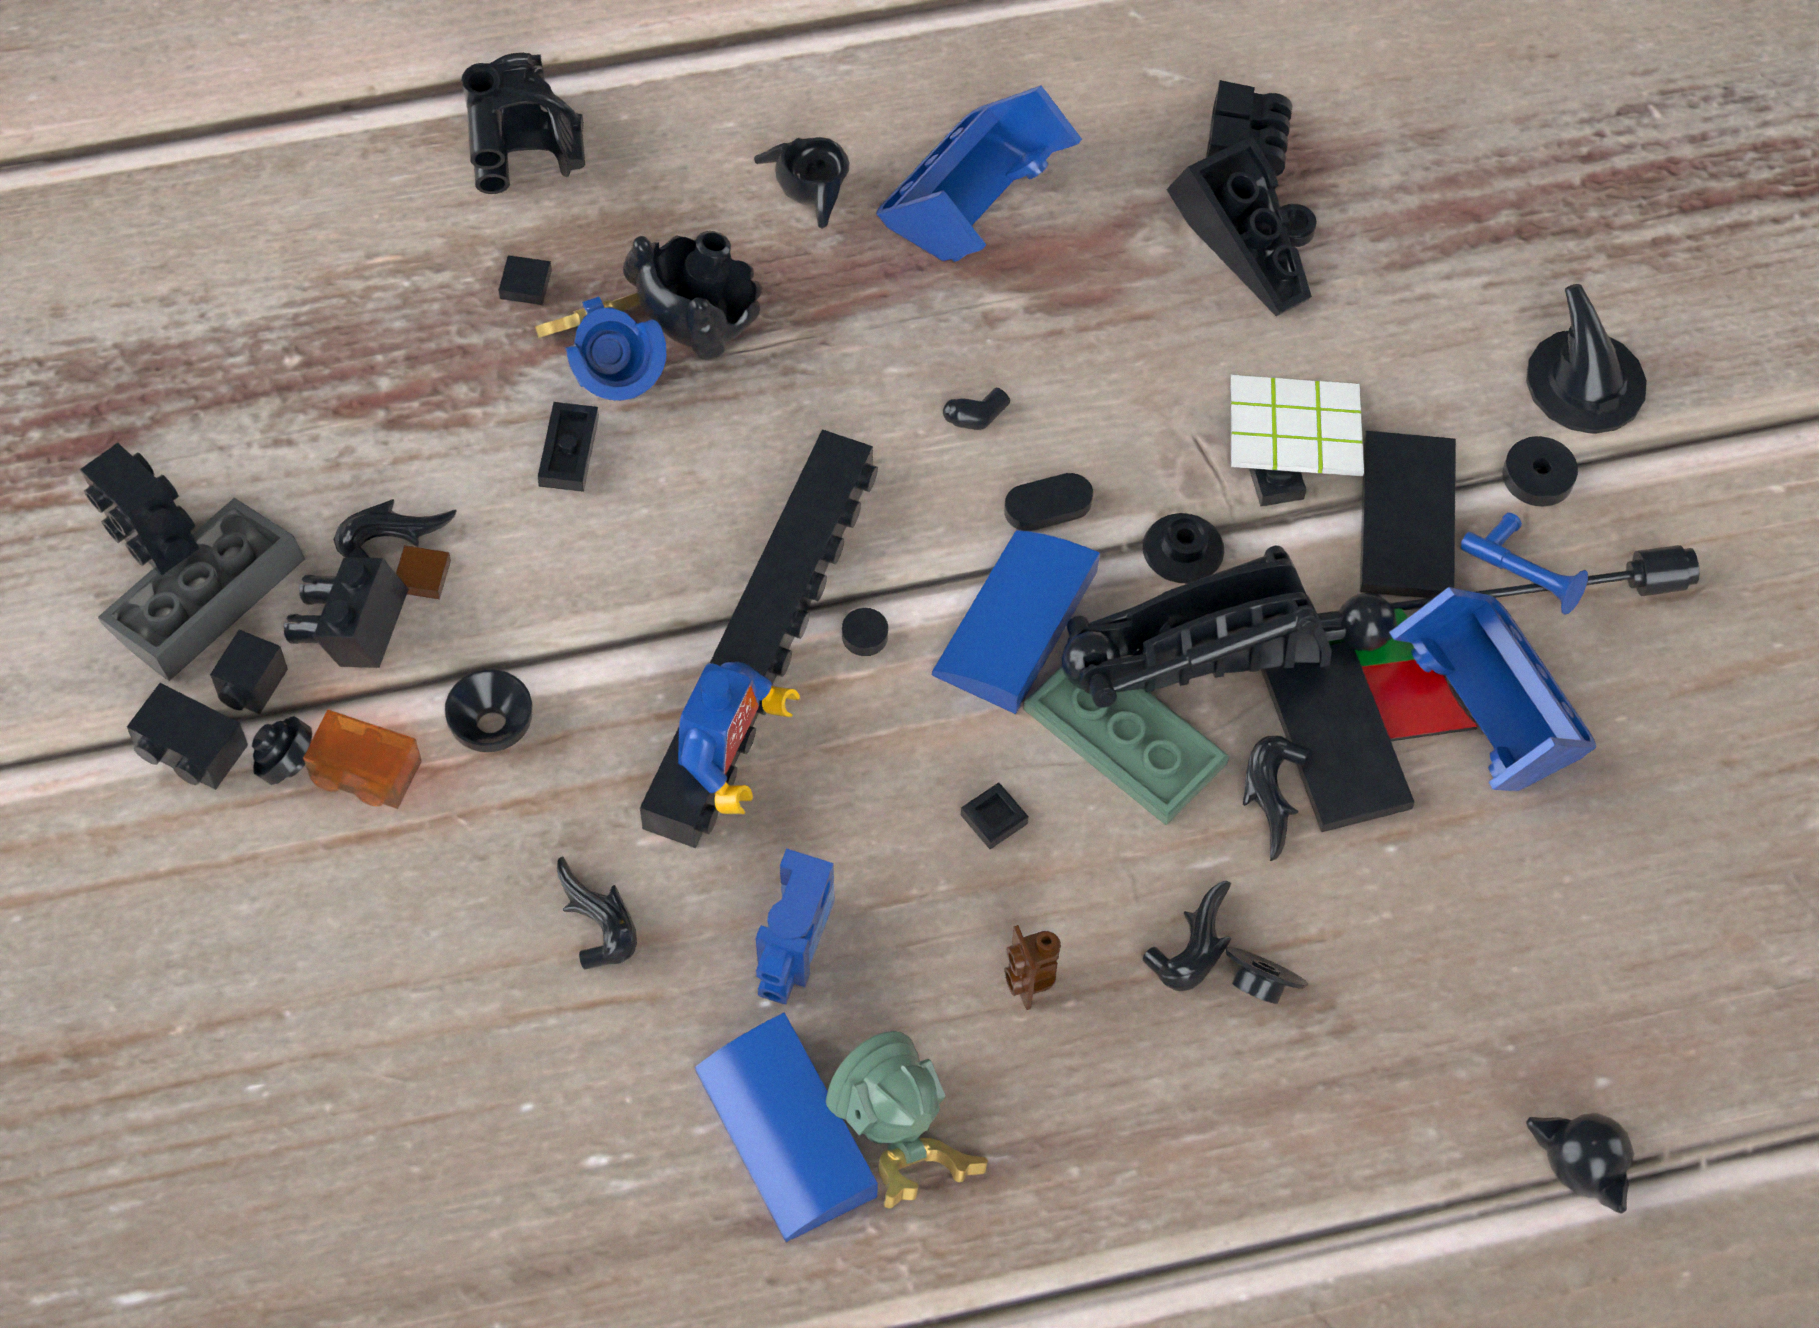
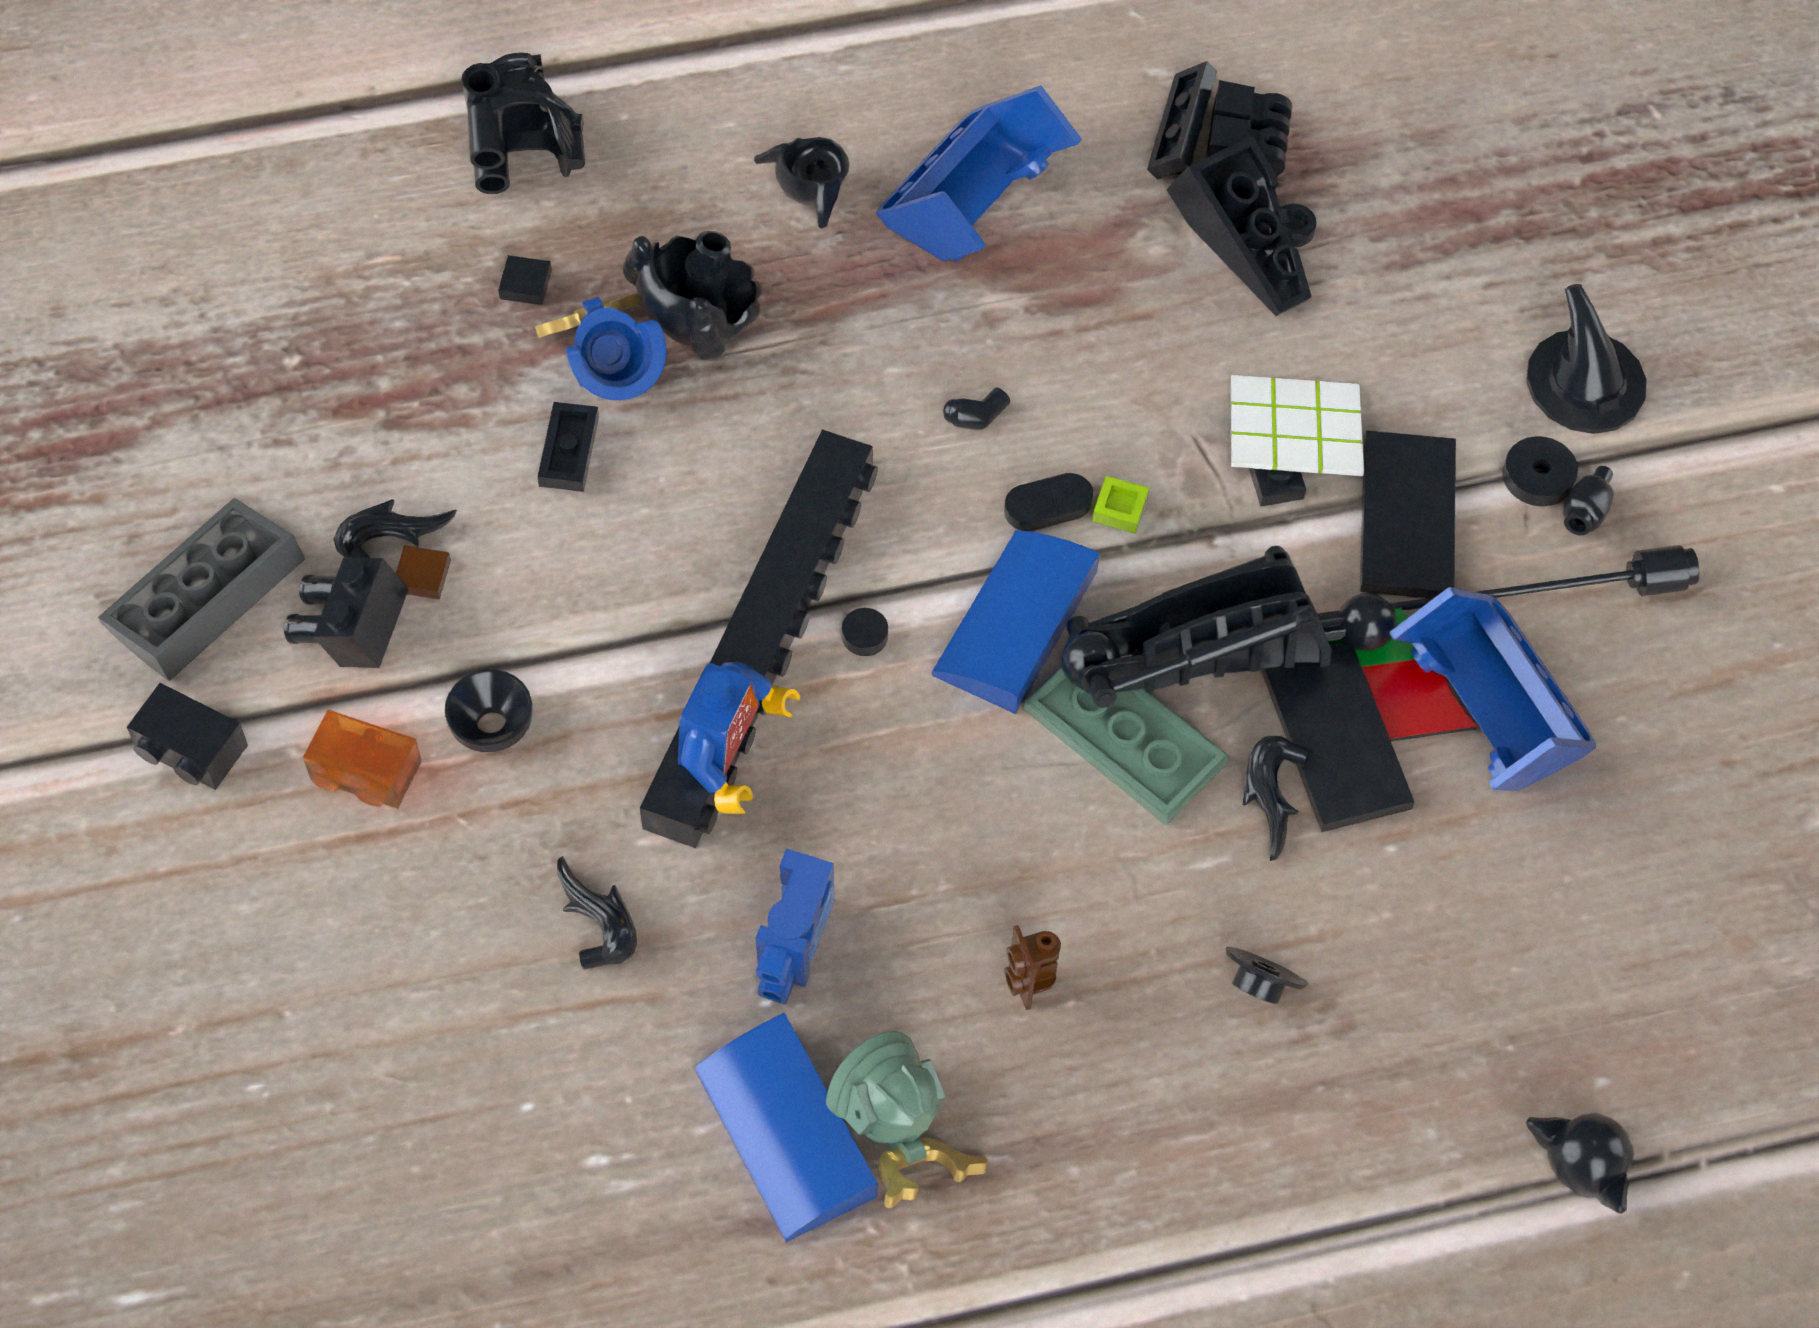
(139, 508): black brick -> none
(248, 672): black brick -> none
(280, 749): black plate -> none
(994, 815): black tile -> none
(1120, 504): none -> lime plate
(1182, 120): none -> black plate
(1183, 561): black piece -> none
(1202, 951): black piece -> none
(1489, 549): blue piece -> none
(1589, 502): none -> black plant

